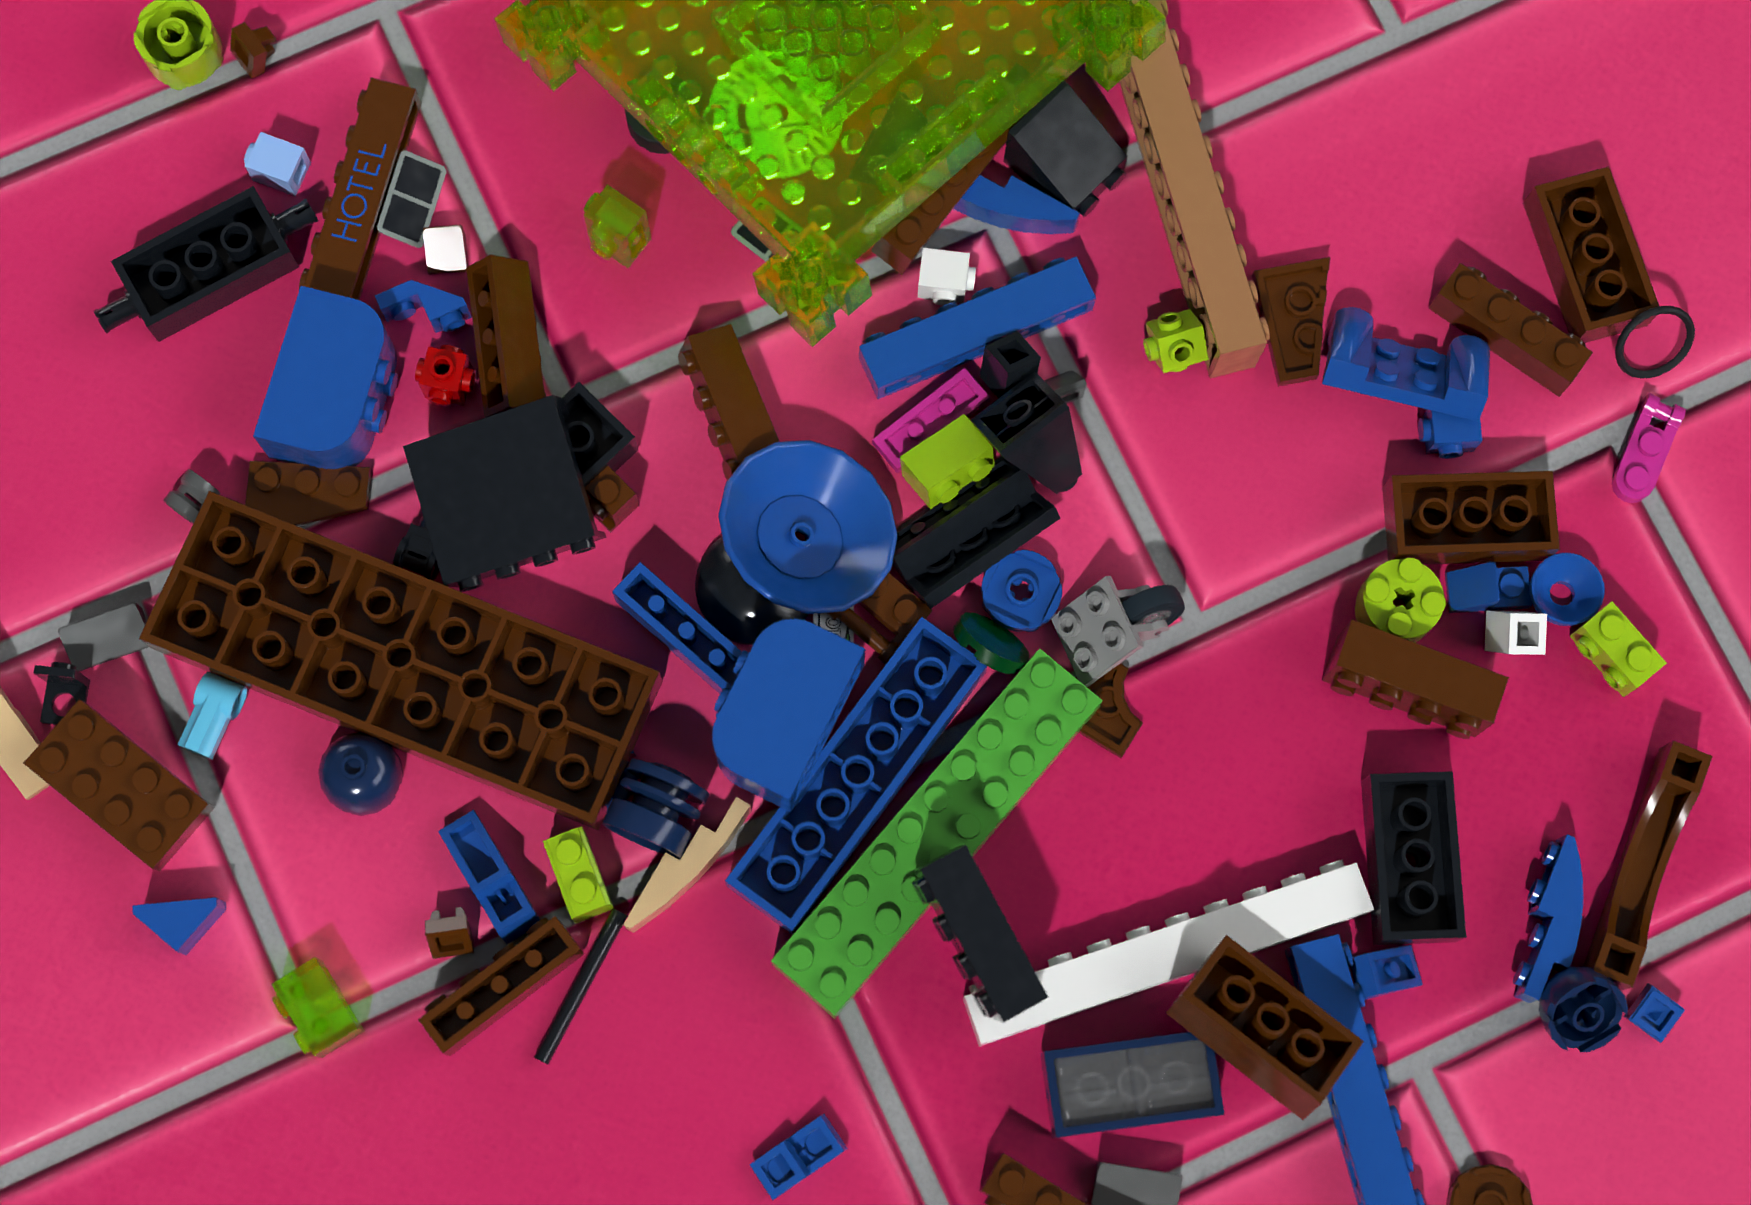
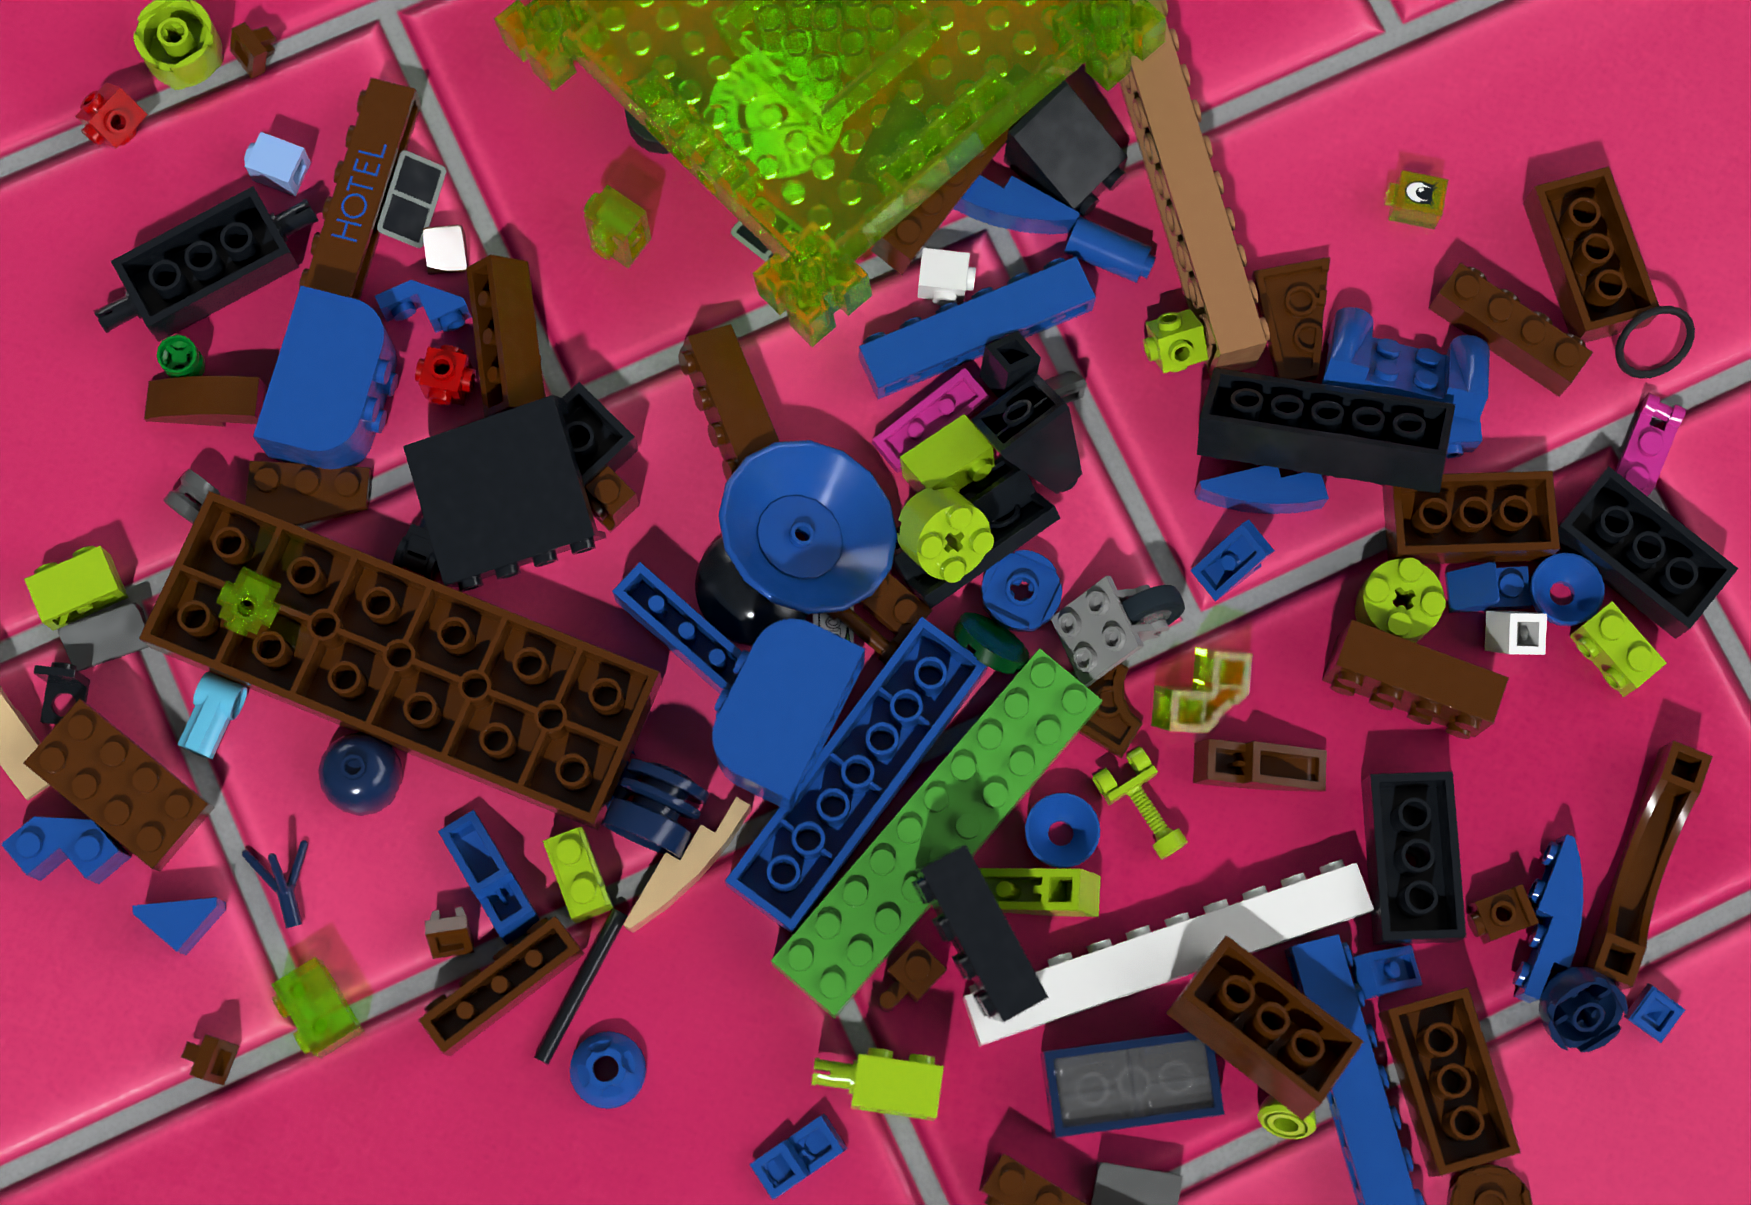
(49, 841): none -> blue brick
(75, 587): none -> lime brick
(110, 116): none -> red brick
(175, 352): none -> green wheel
(205, 400): none -> reddish brown slope
(211, 1059): none -> reddish brown tile
(249, 587): none -> clear neon green brick
(284, 890): none -> dark blue plant
(630, 1072): none -> blue piece
(886, 1083): none -> lime brick
(912, 975): none -> reddish brown brick
(944, 533): none -> lime brick
(1045, 891): none -> lime slope
(1068, 810): none -> blue piece
(1110, 250): none -> blue brick
(1167, 839): none -> lime bar
(1218, 683): none -> clear neon green brick
(1232, 560): none -> blue slope
(1259, 766): none -> reddish brown slope
(1264, 491): none -> blue slope
(1283, 1122): none -> lime brick
(1326, 430): none -> black brick
(1416, 199): none -> clear neon green brick
(1449, 1083): none -> reddish brown brick
(1518, 910): none -> reddish brown brick
(1677, 568): none -> black brick

